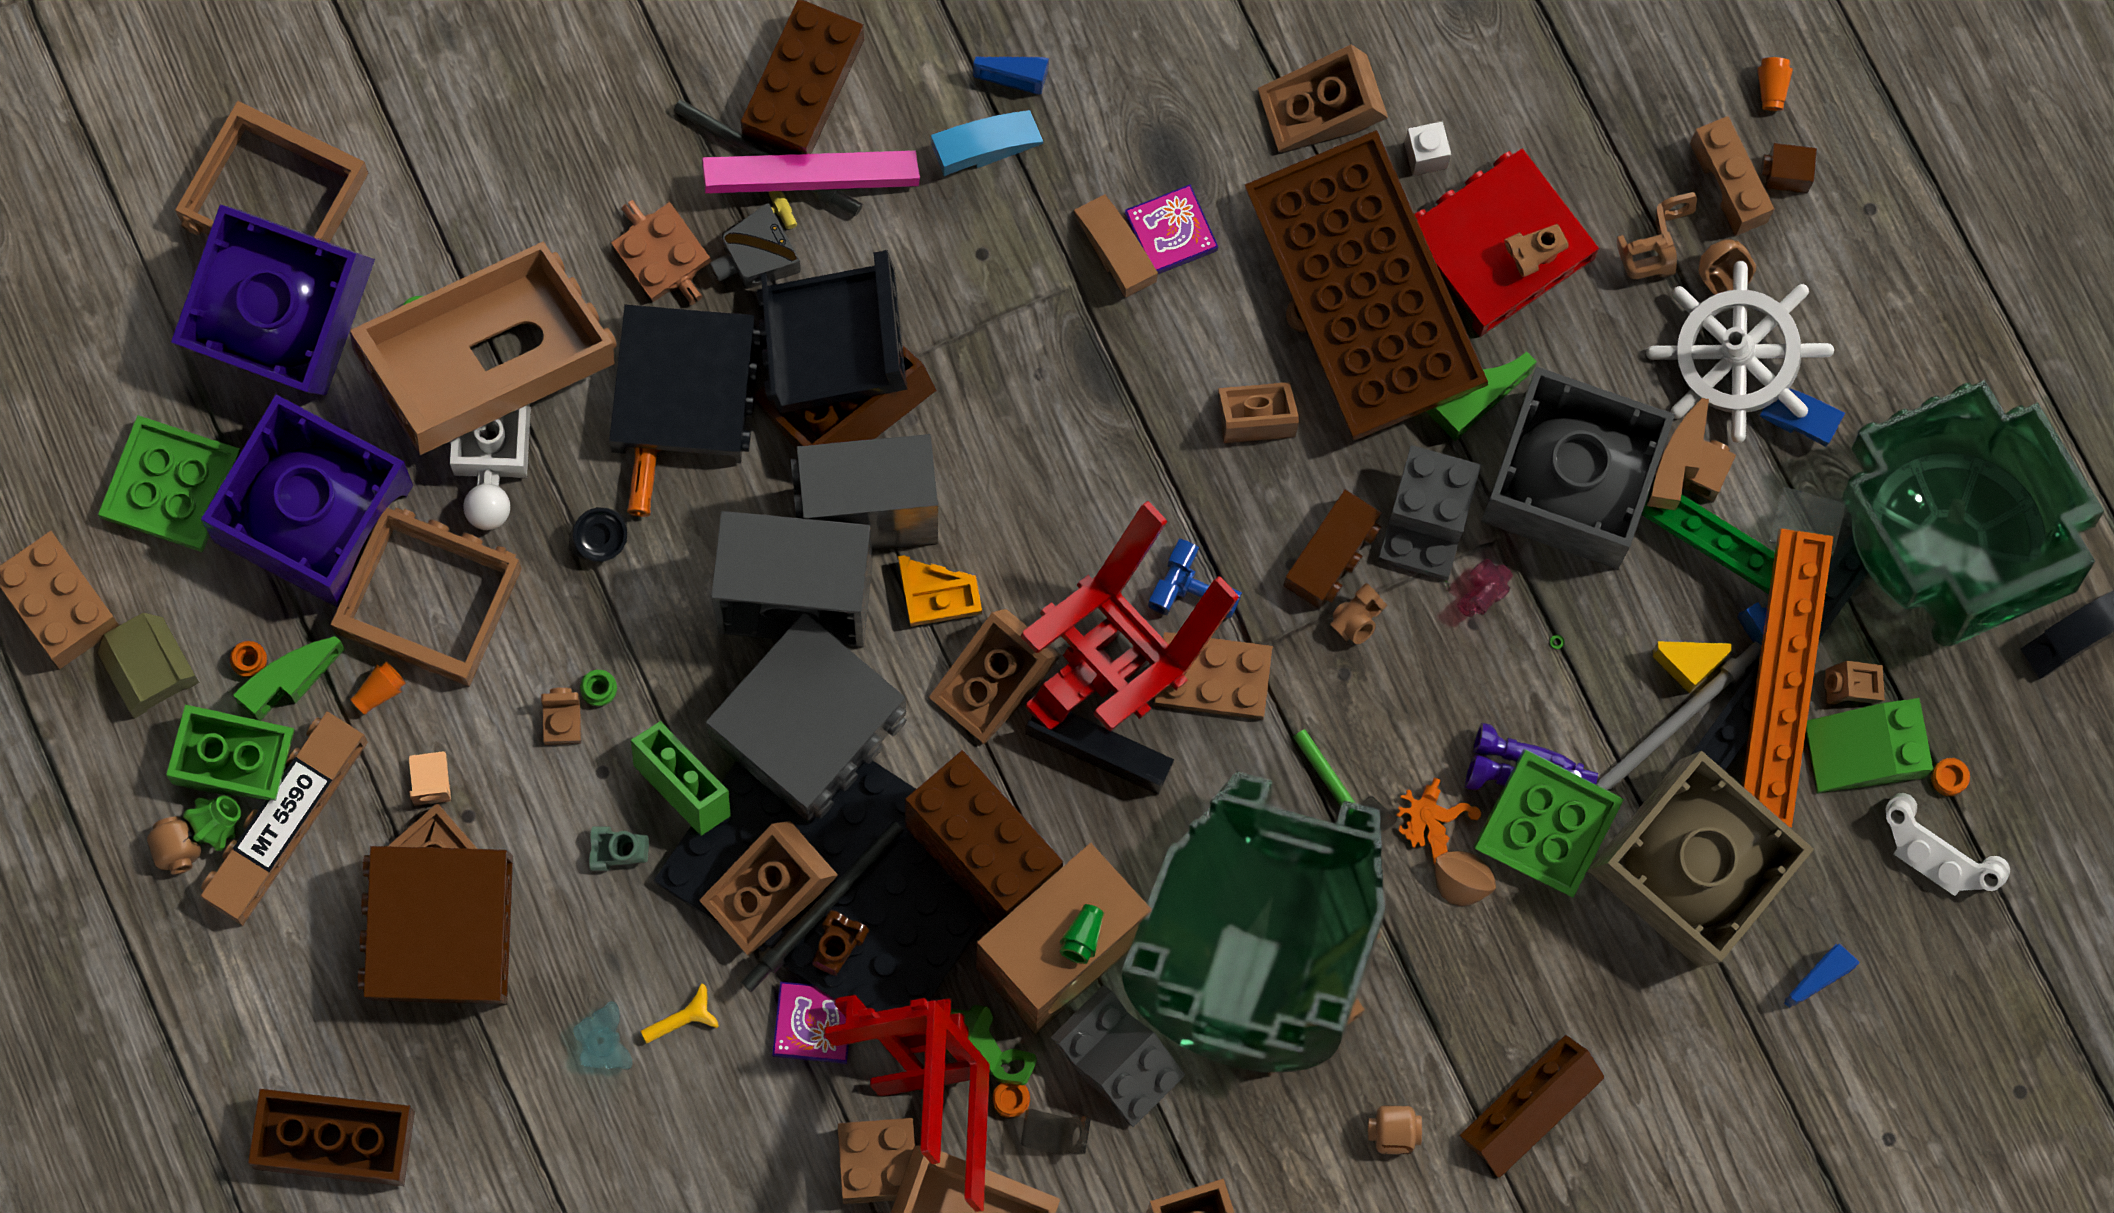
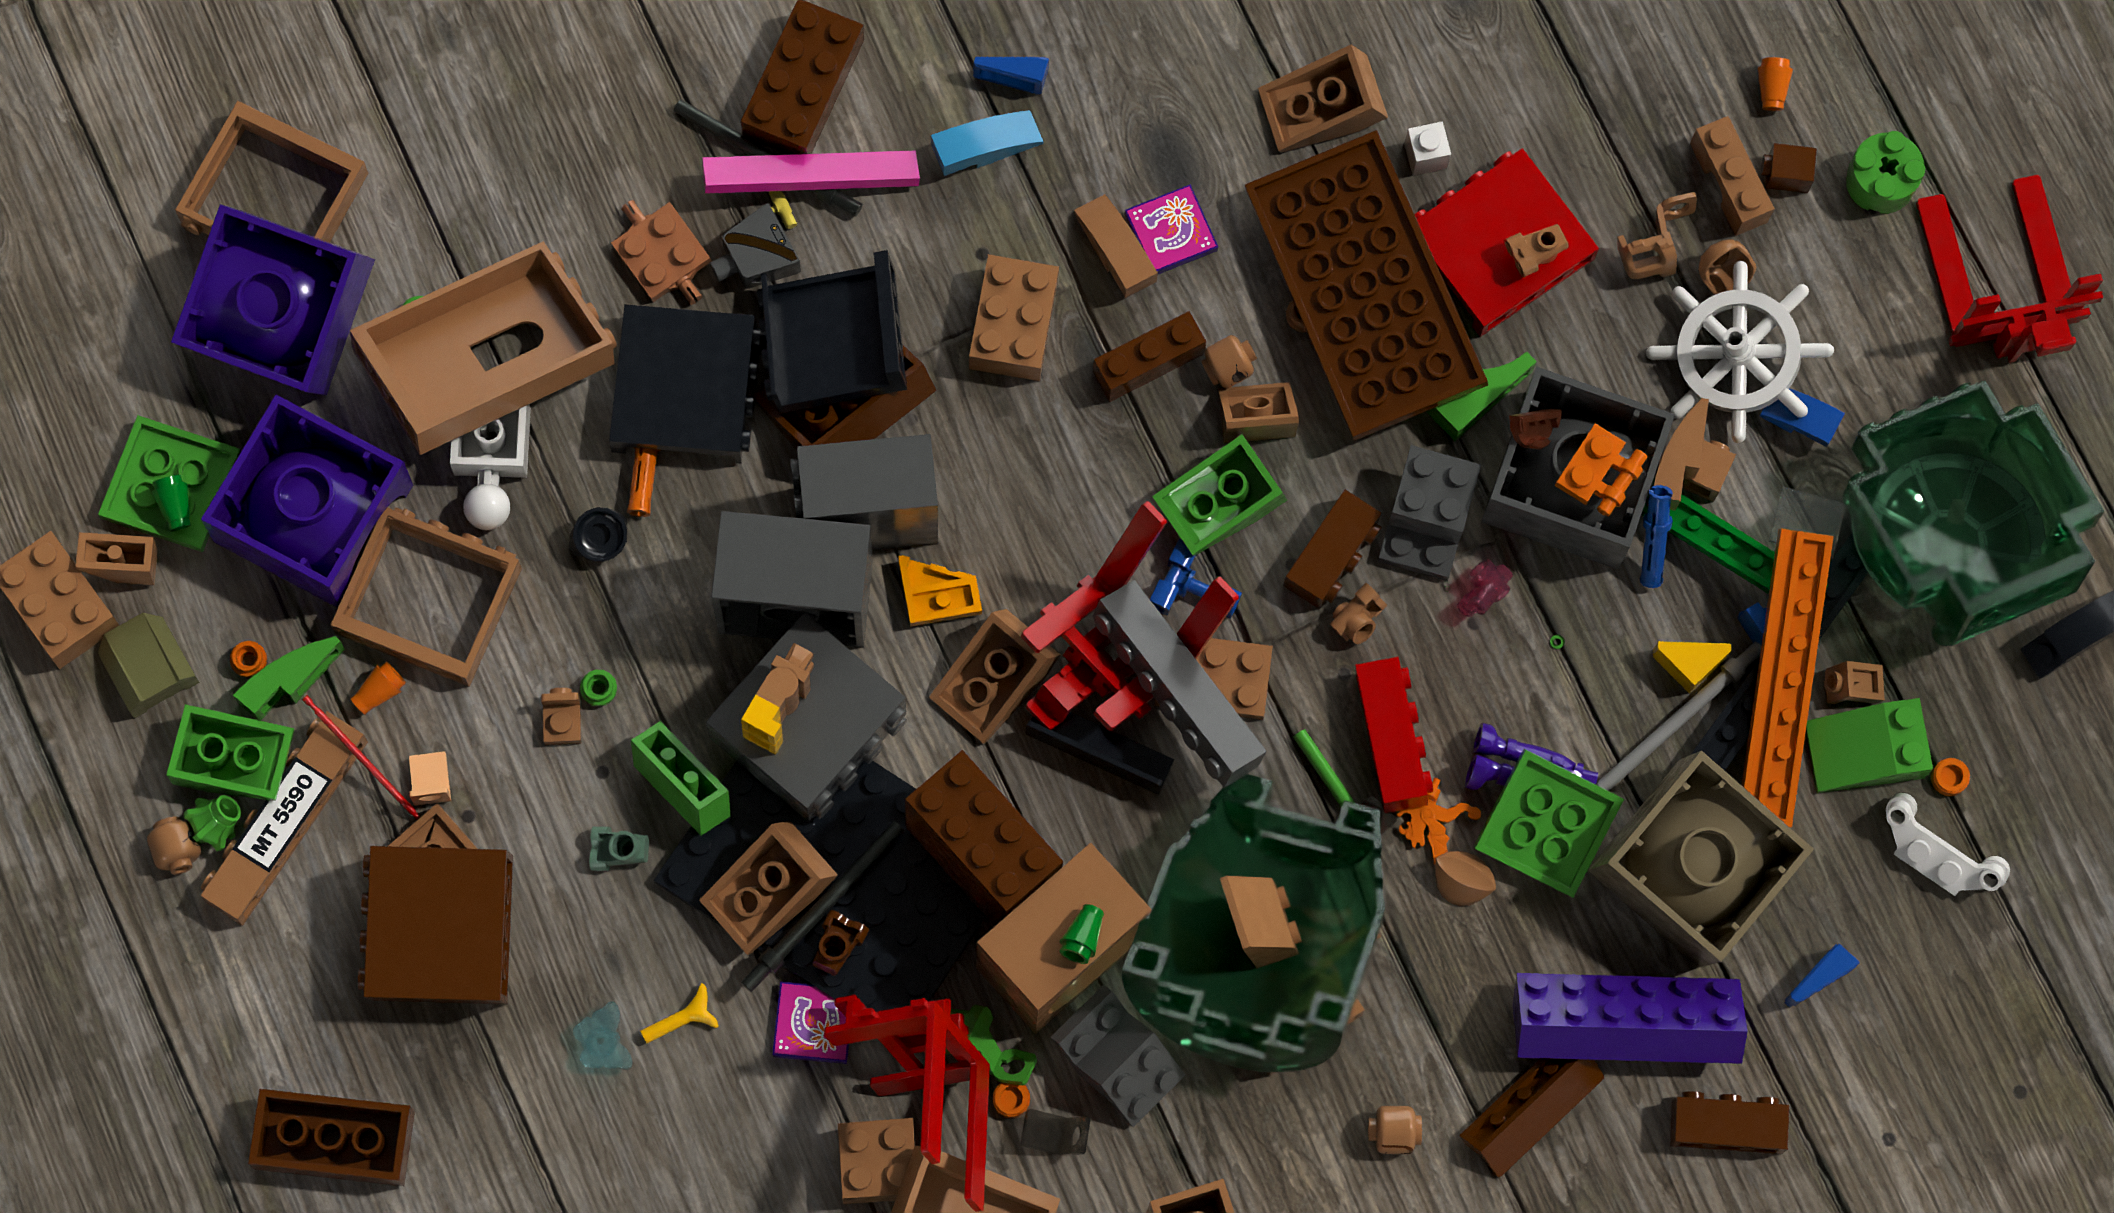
(118, 557): none -> medium nougat slope
(173, 501): none -> green cone
(361, 757): none -> red piece
(778, 698): none -> hips
(1013, 317): none -> medium nougat brick
(1149, 356): none -> reddish brown brick
(1178, 684): none -> dark grey brick
(1220, 496): none -> bright green slope
(1229, 361): none -> medium nougat head
(1261, 918): none -> medium nougat slope
(1392, 735): none -> red brick
(1534, 427): none -> copper tile
(1590, 465): none -> orange plate
(1629, 1018): none -> dark purple brick
(1657, 524): none -> blue pin
(1729, 1123): none -> reddish brown brick
(1902, 175): none -> bright green brick
(2020, 329): none -> red piece

